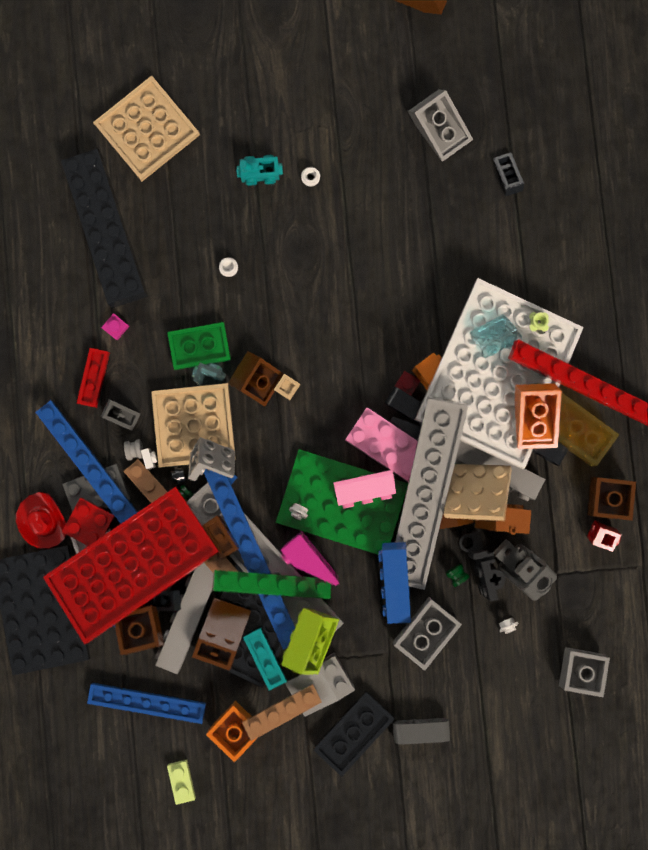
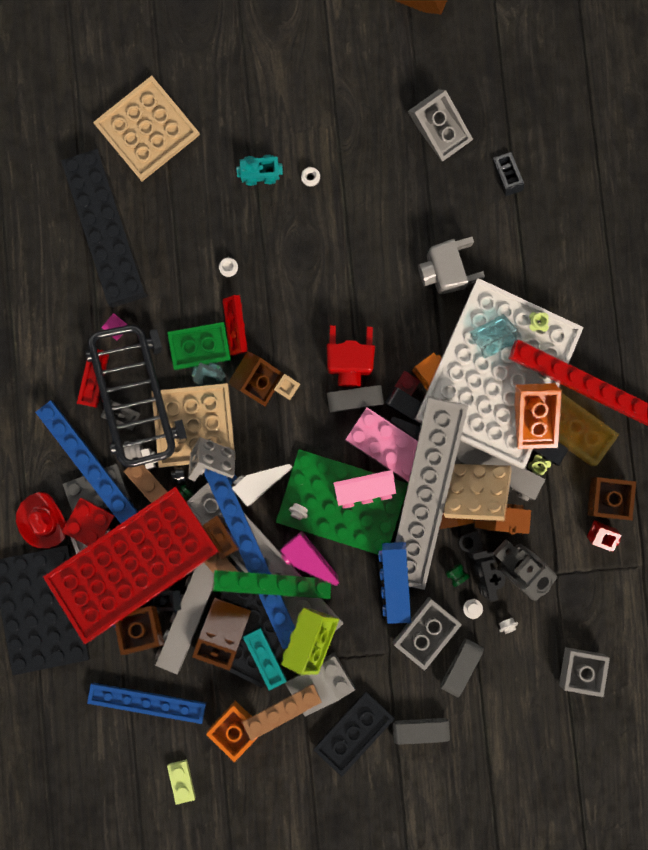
(152, 342): none -> black bar
(235, 325): none -> red plate
(253, 486): none -> white slope
(350, 359): none -> red piece
(355, 398): none -> dark grey beam
(446, 267): none -> light grey piece
(462, 667): none -> dark grey beam
(472, 608): none -> white plate
(539, 470): none -> yellowish green plate

